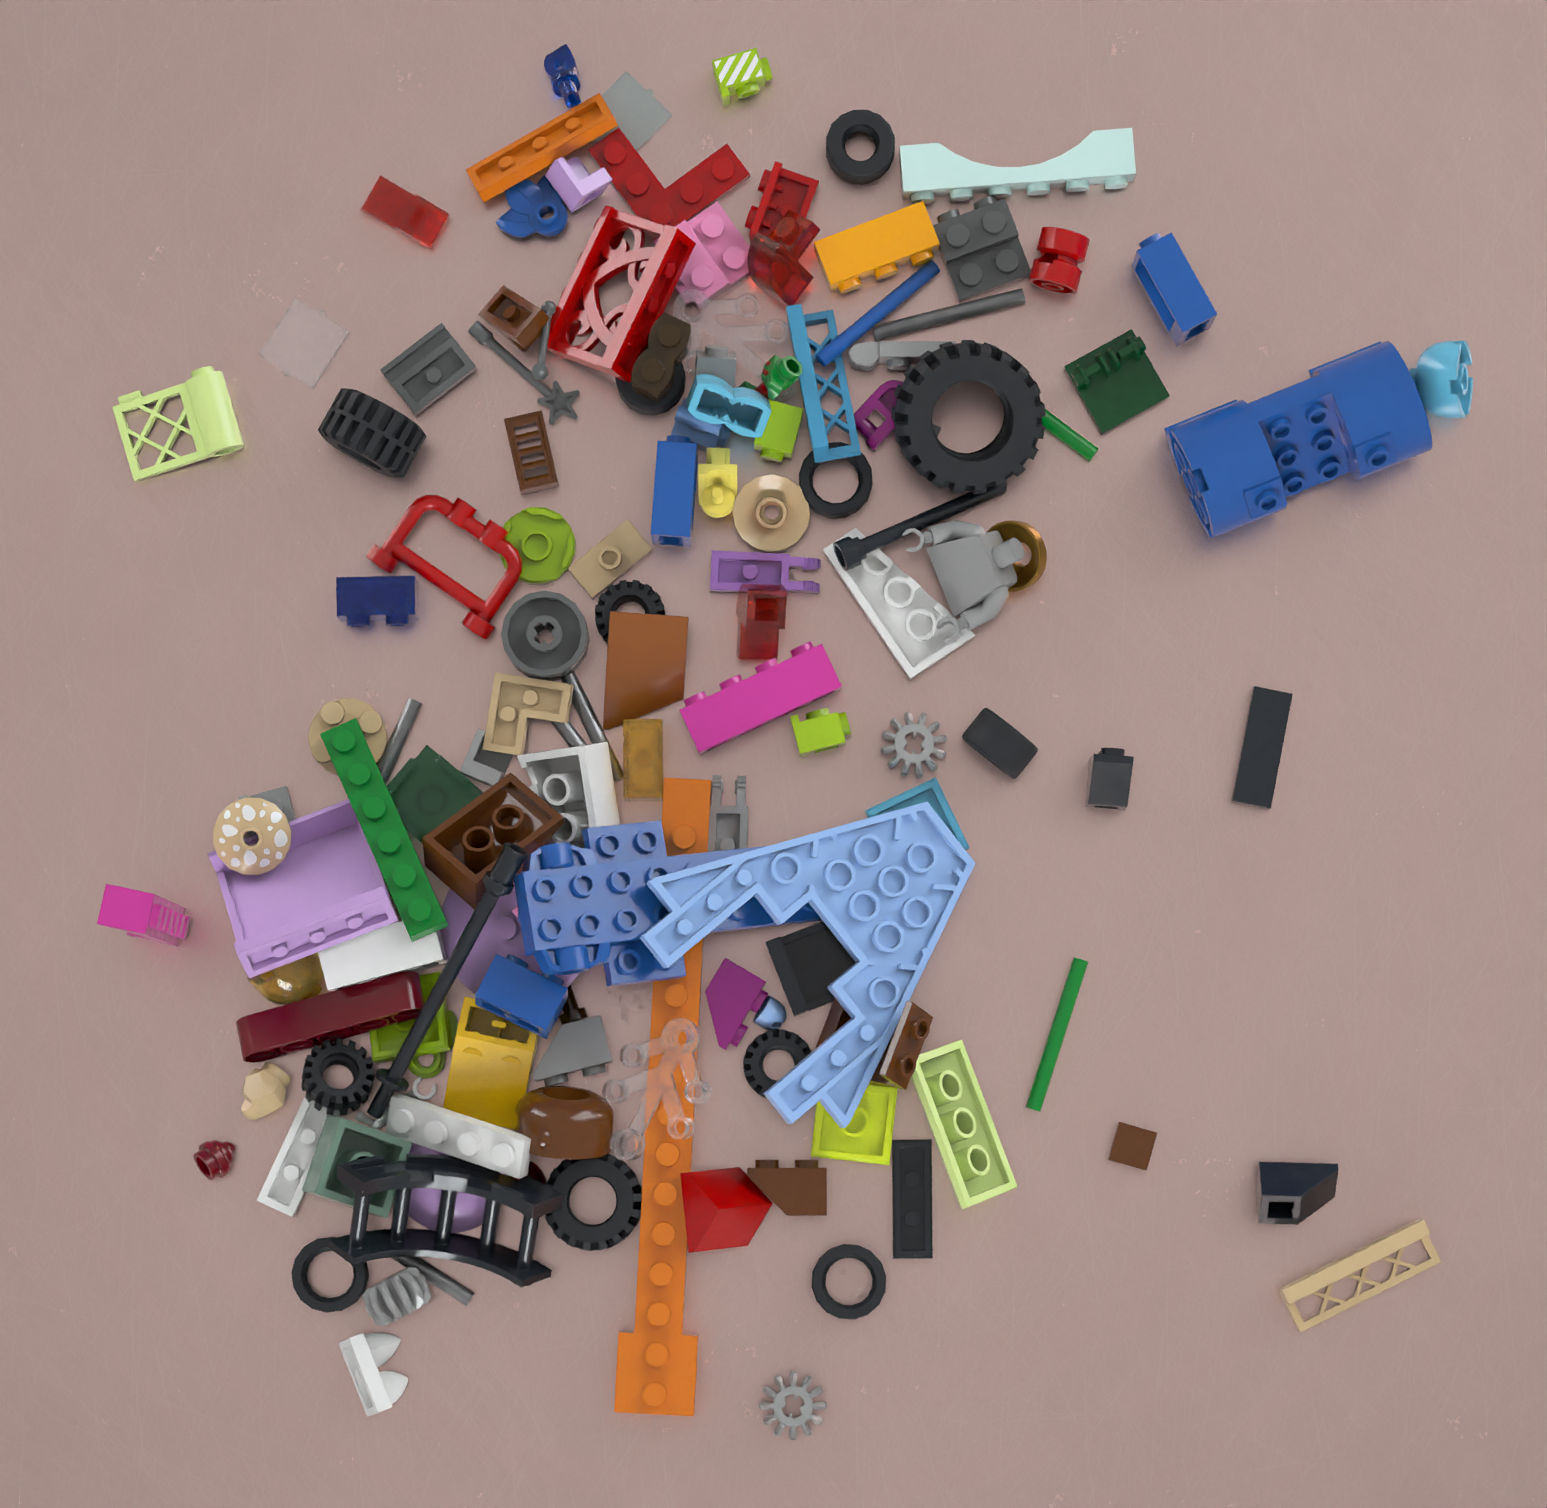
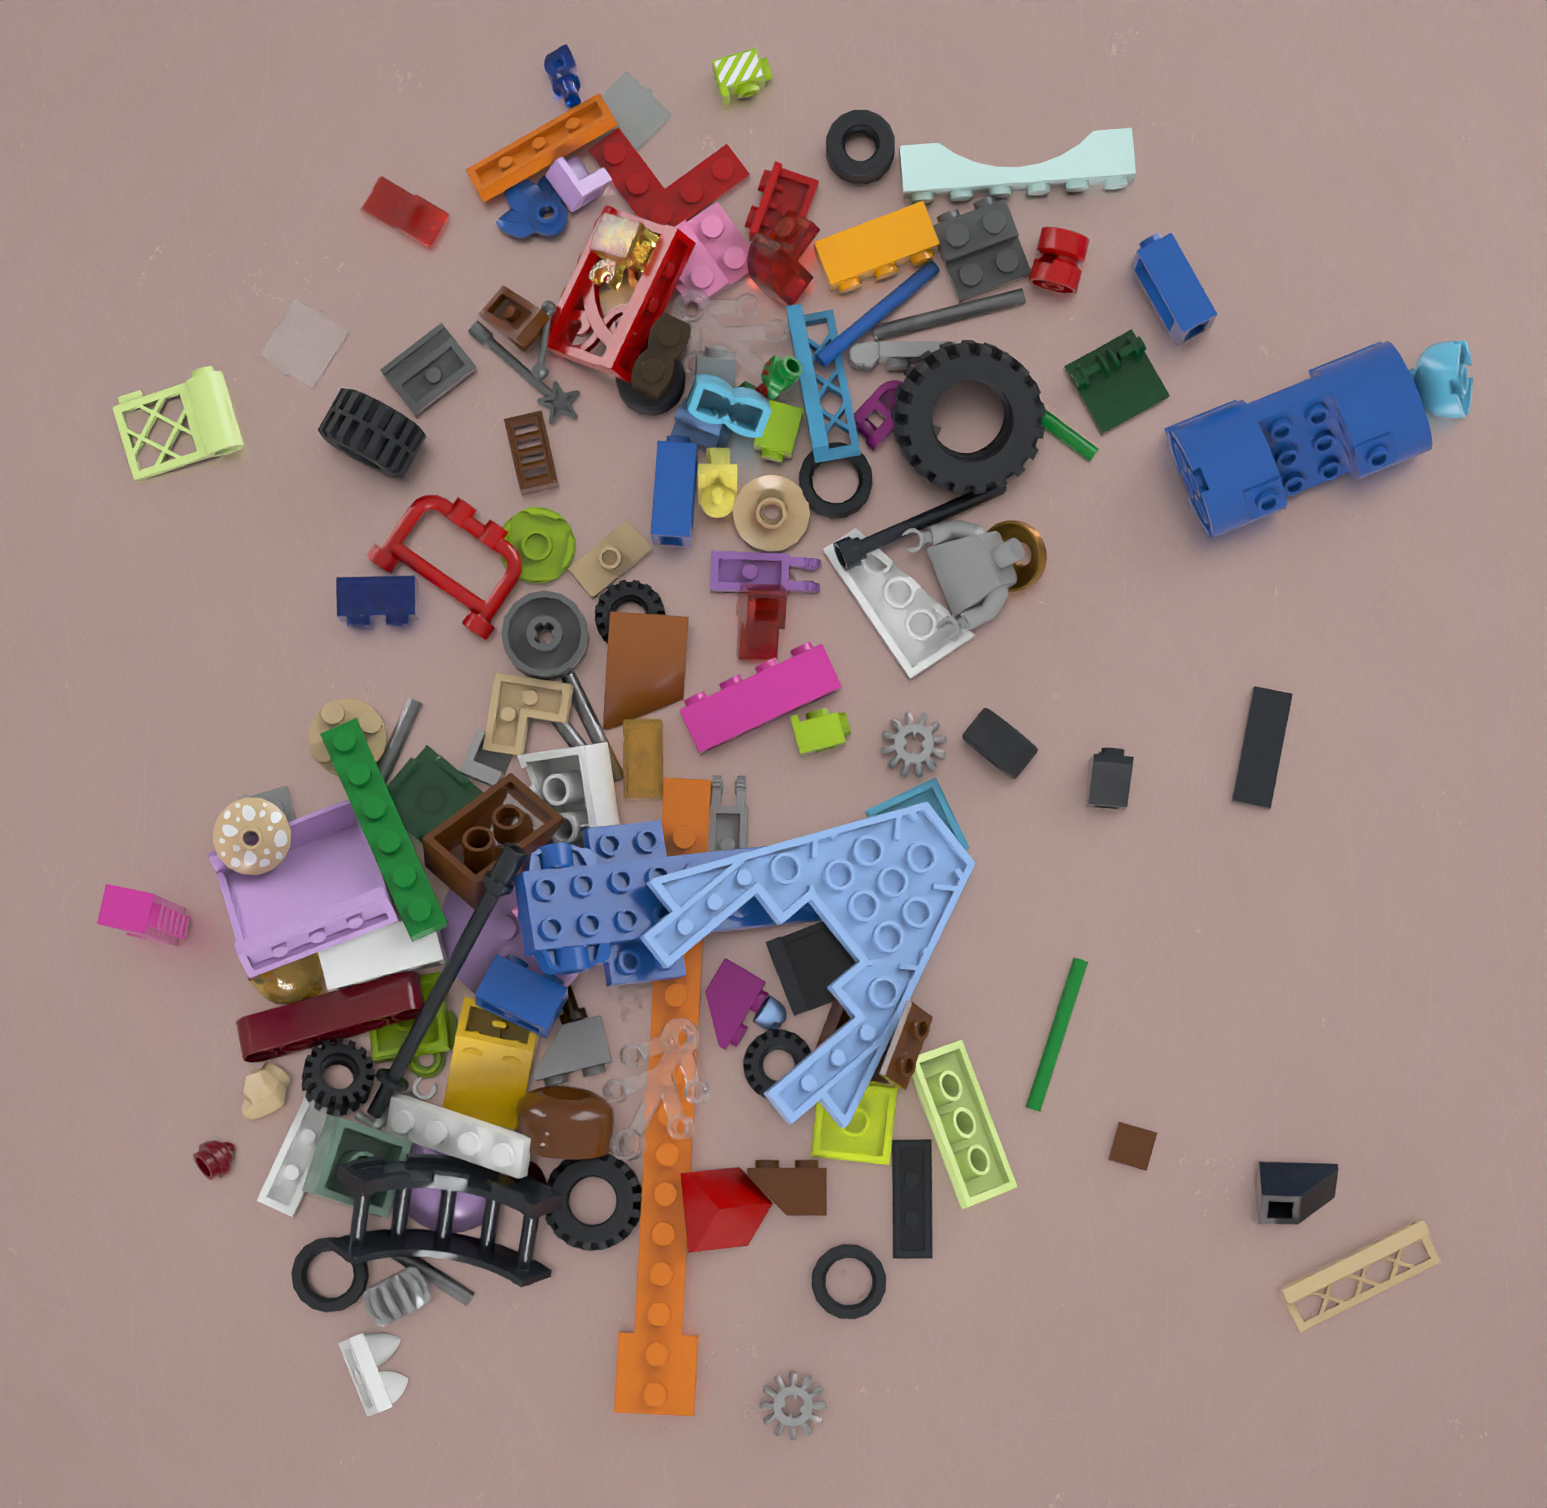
(621, 245): none -> clear yellow brick

